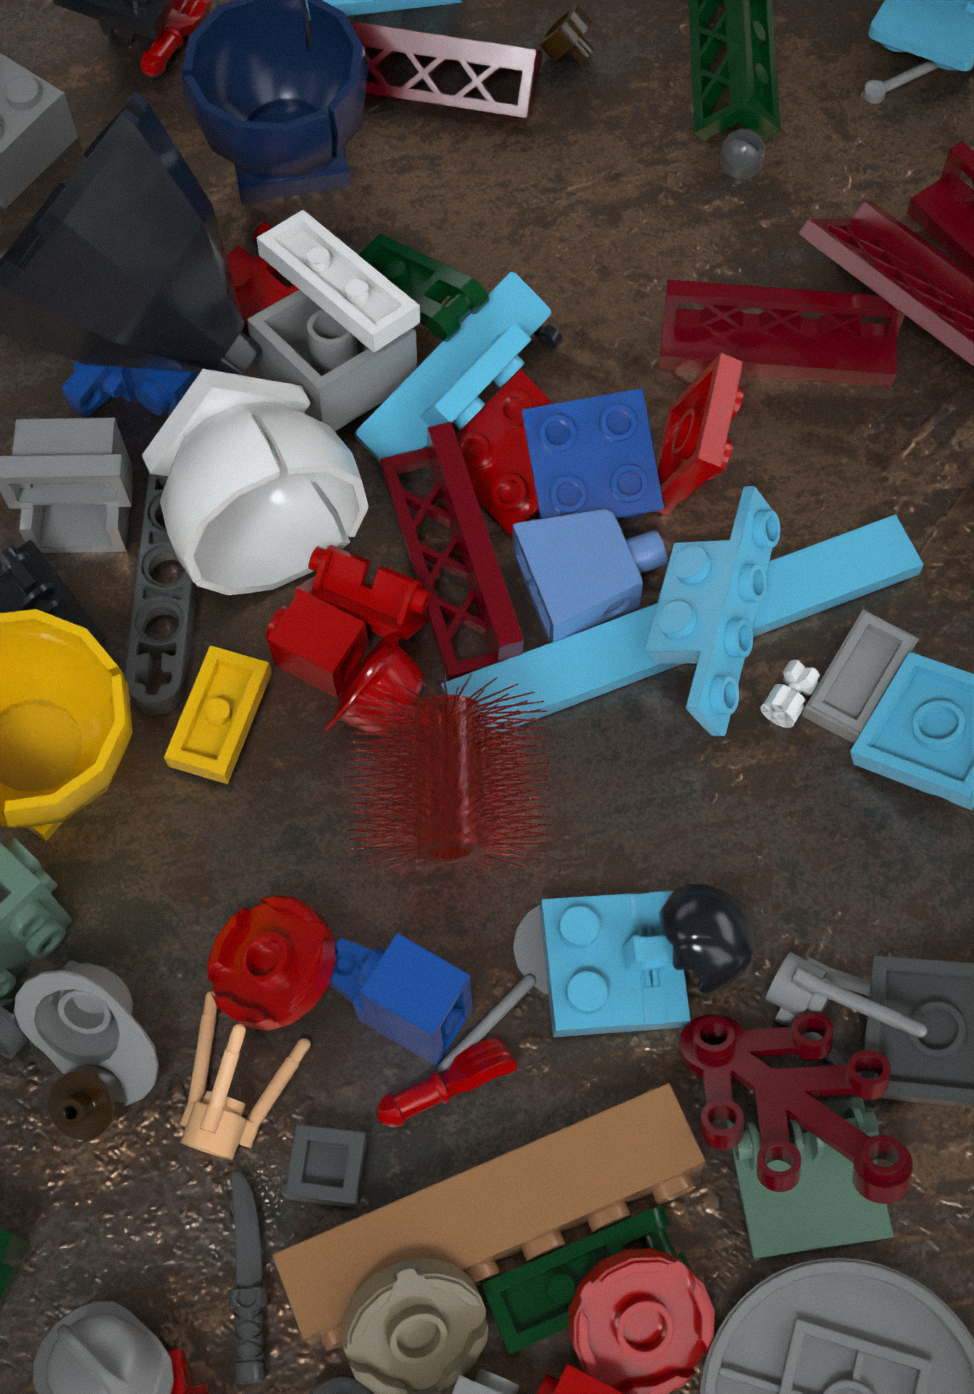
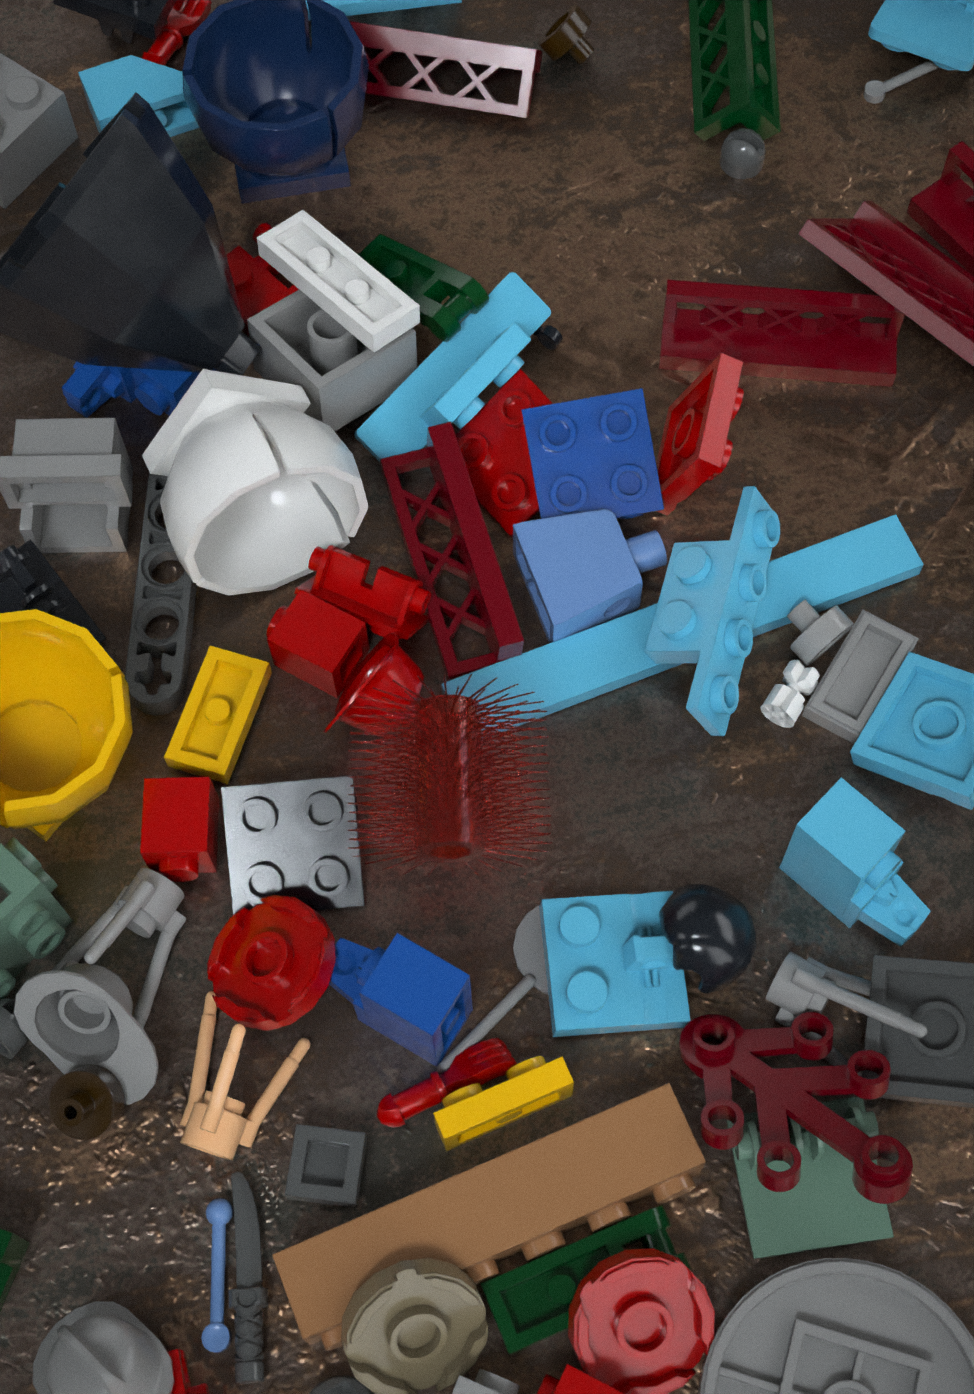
(115, 82): none -> medium azure slope
(142, 908): none -> light grey plant
(180, 827): none -> red brick
(217, 1336): none -> medium blue hinge
(293, 842): none -> hinge
(476, 1112): none -> yellow plate
(817, 631): none -> light grey tile
(849, 864): none -> medium azure hinge

